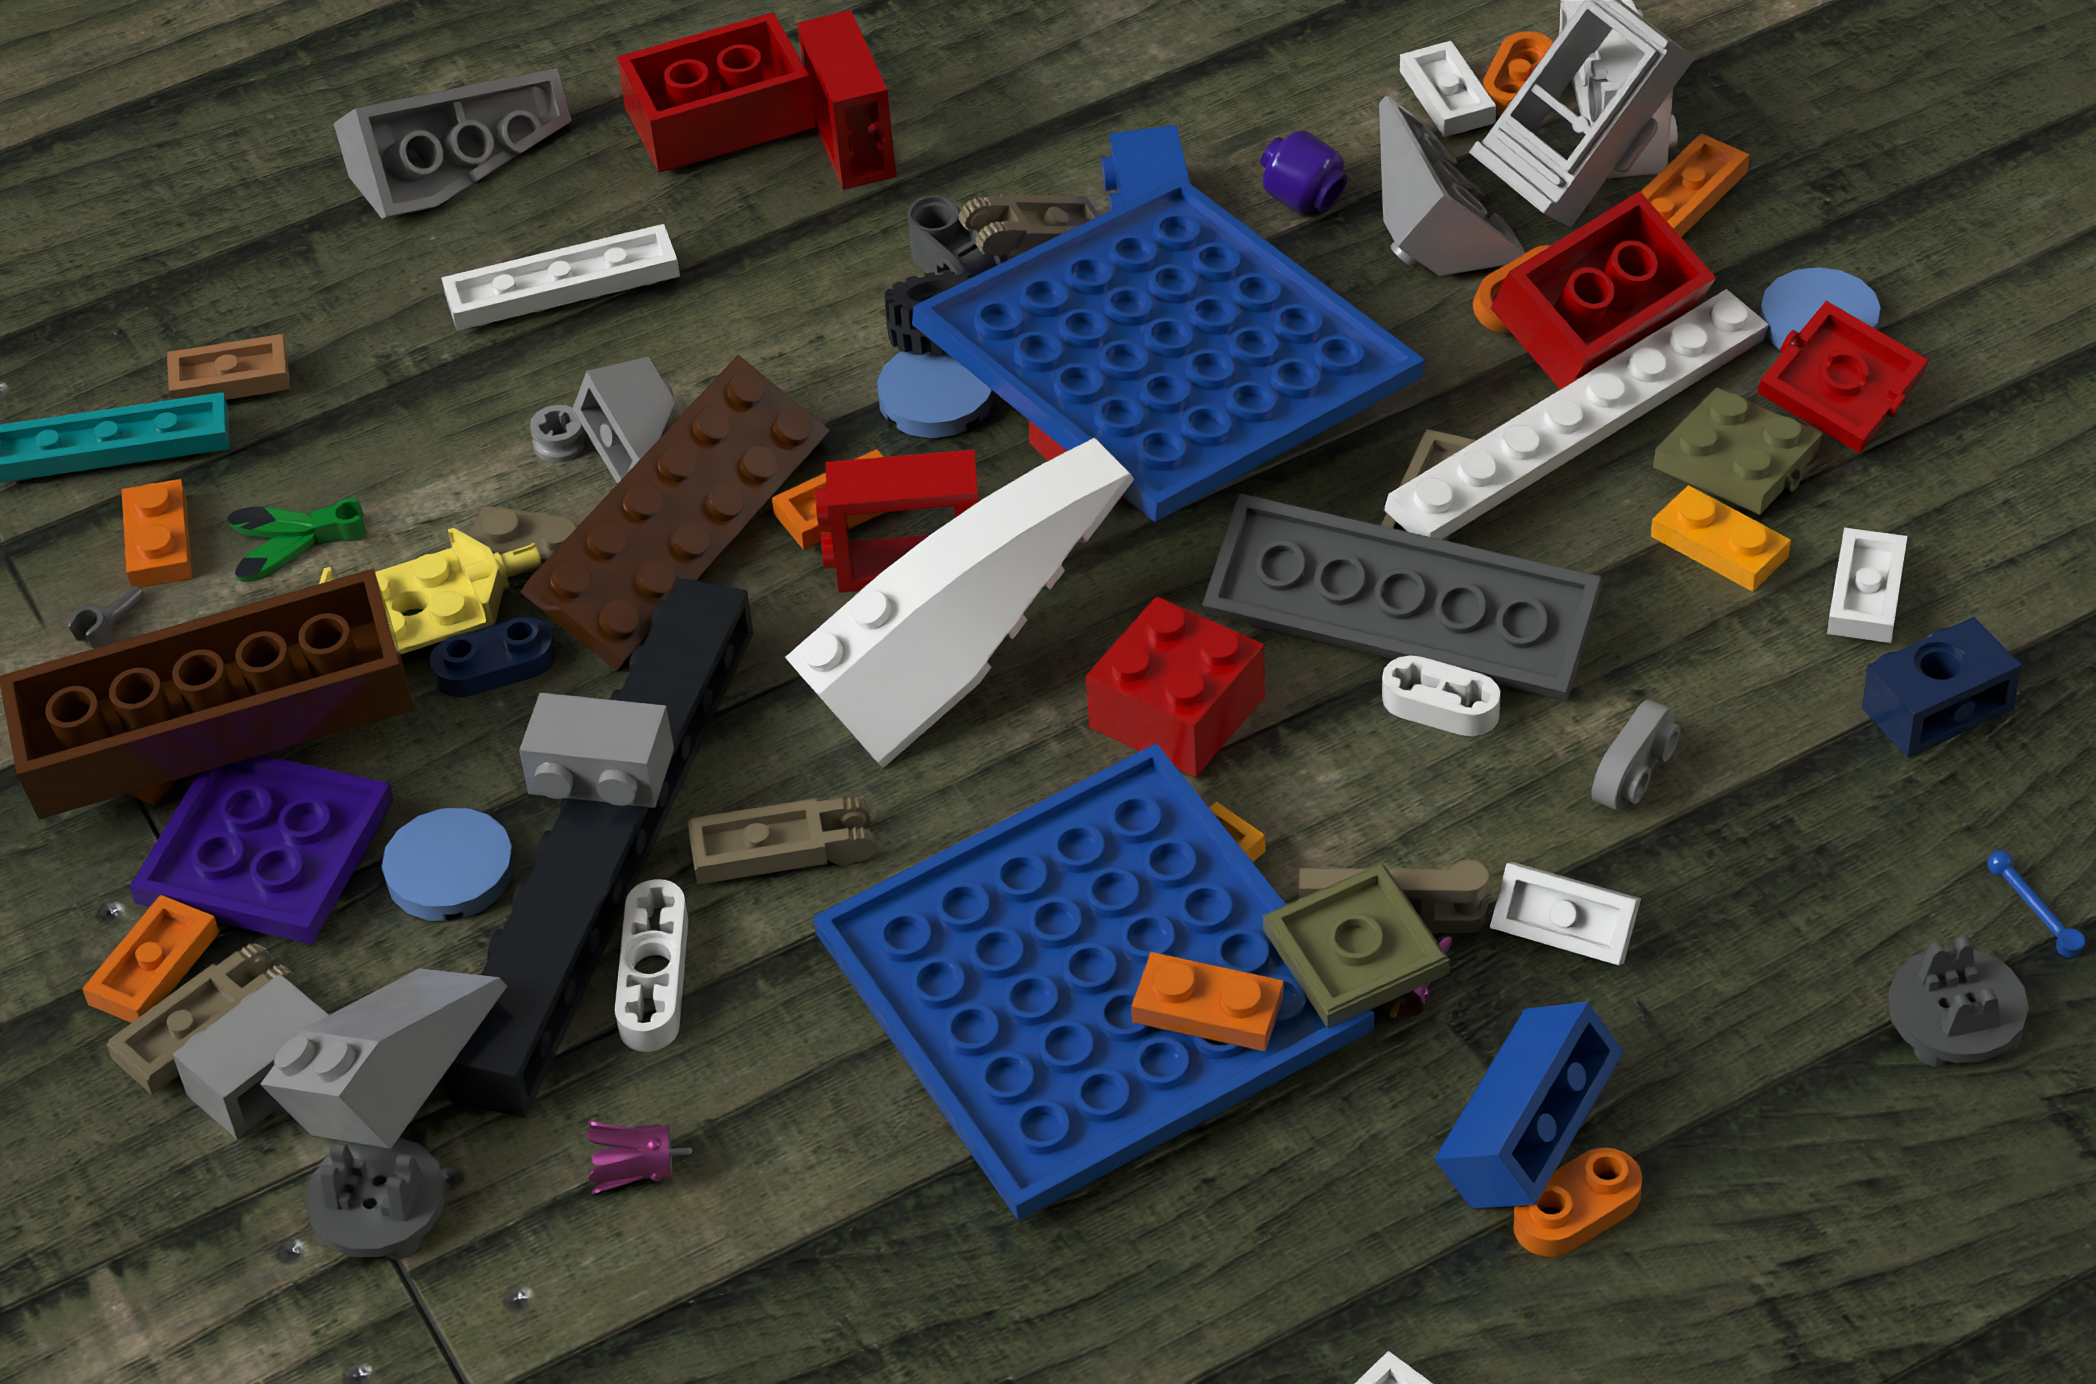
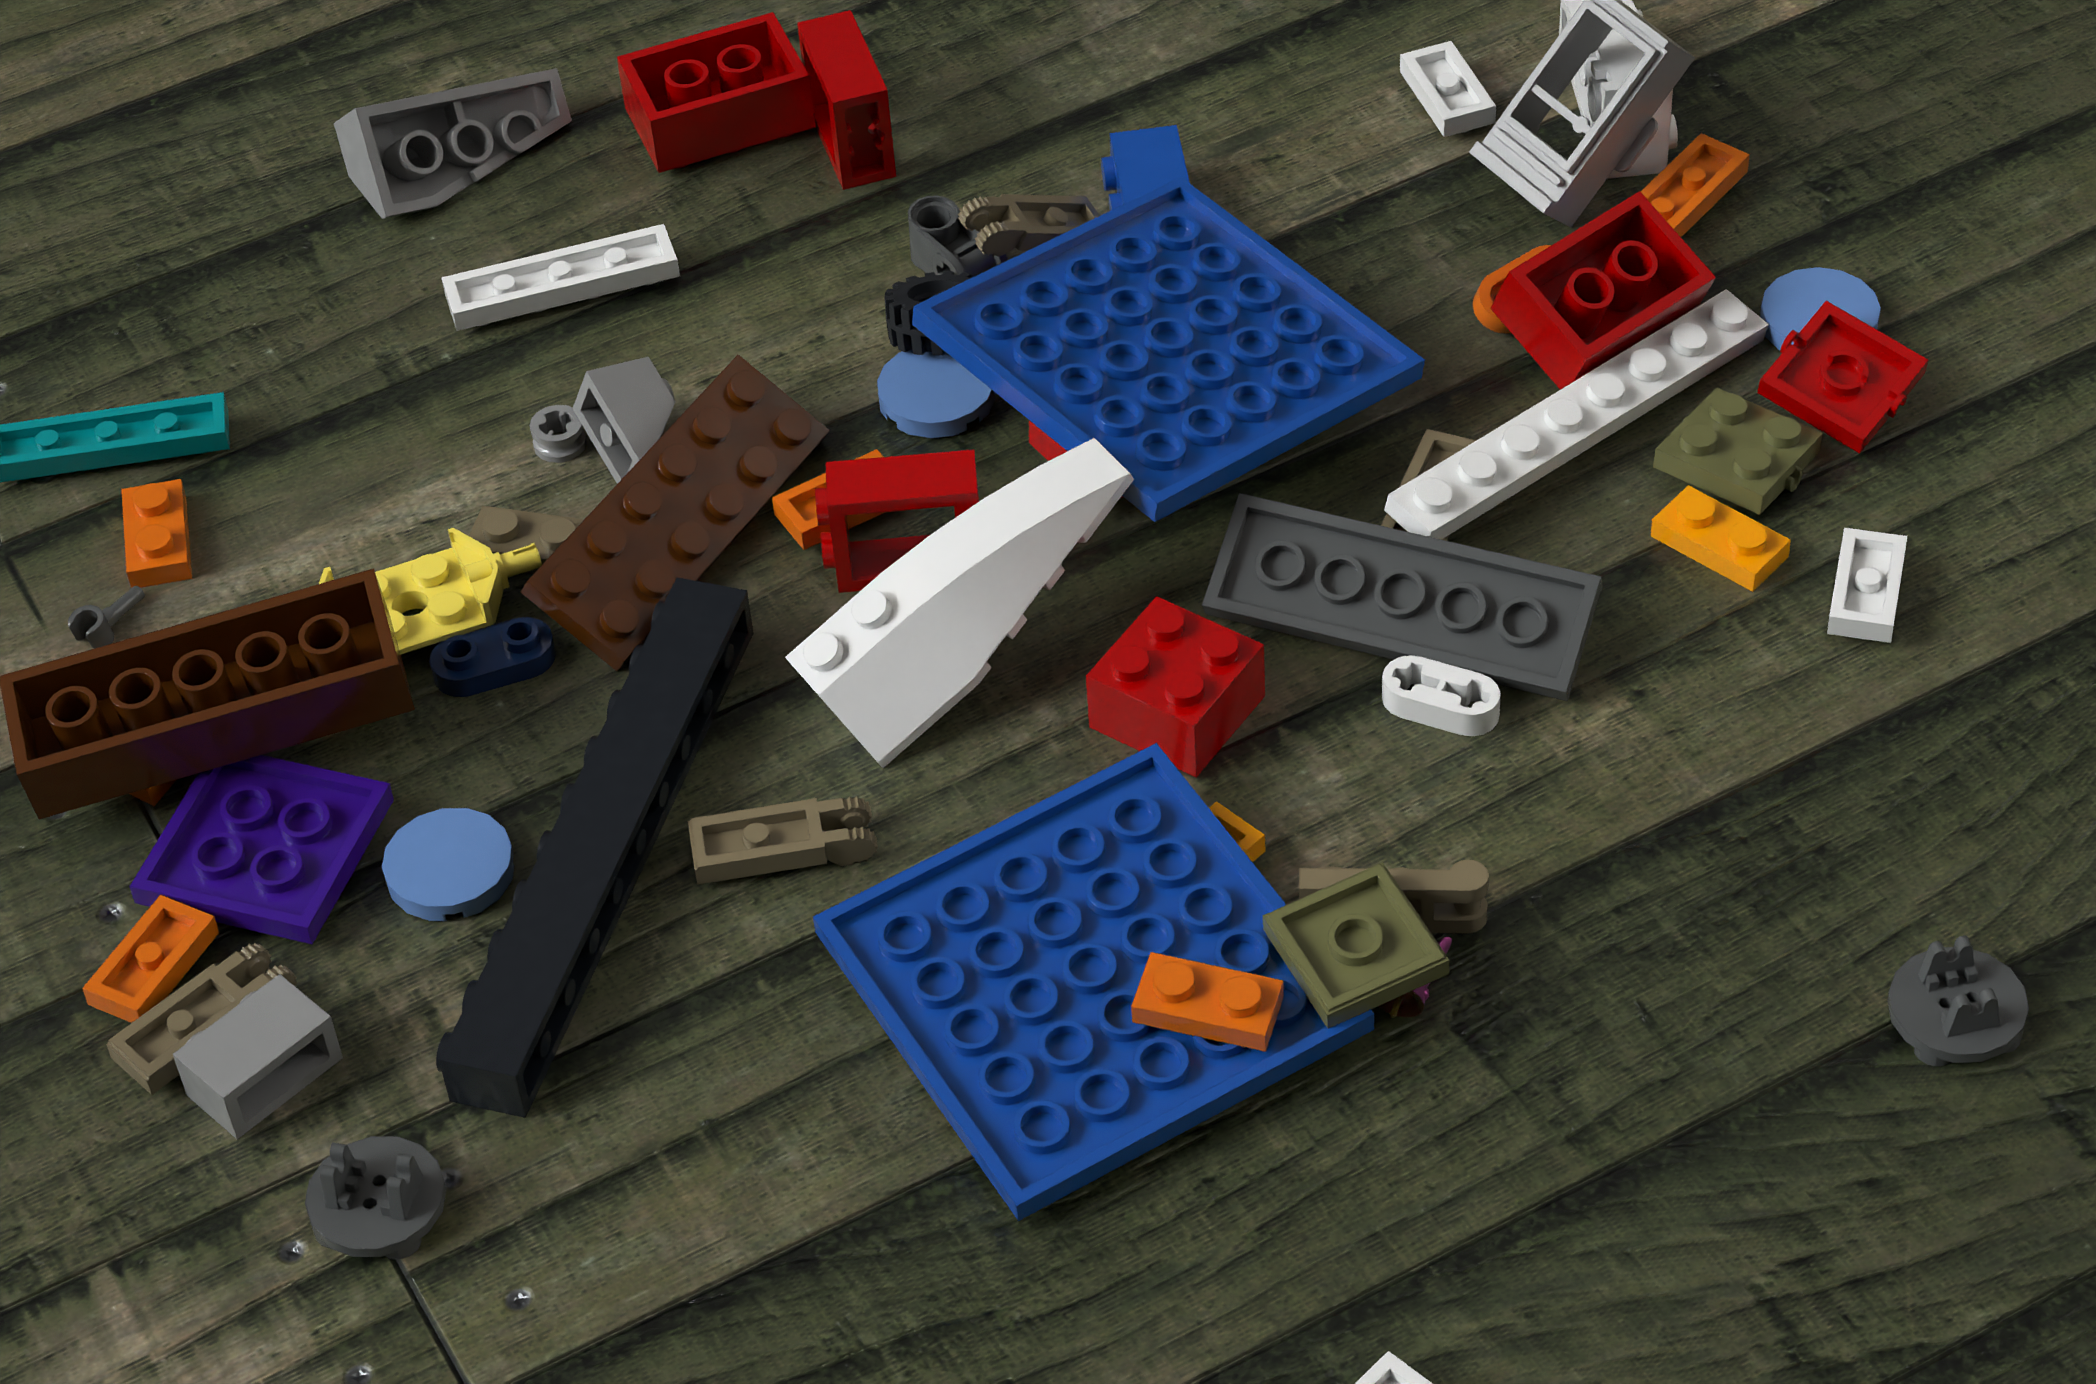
(233, 367): medium nougat plate -> none
(292, 533): green piece -> none
(380, 1057): light grey slope -> none
(596, 750): light grey brick -> none
(636, 1155): flat silver piece -> none
(663, 986): white beam -> none
(1303, 173): dark purple head -> none
(1432, 205): light grey wedge -> none
(1513, 66): orange plate -> none
(1529, 1106): blue brick -> none
(1565, 913): white plate -> none
(1584, 1202): orange plate -> none
(1629, 760): light grey plate -> none
(1940, 686): dark blue brick -> none
(2069, 941): blue hinge -> none

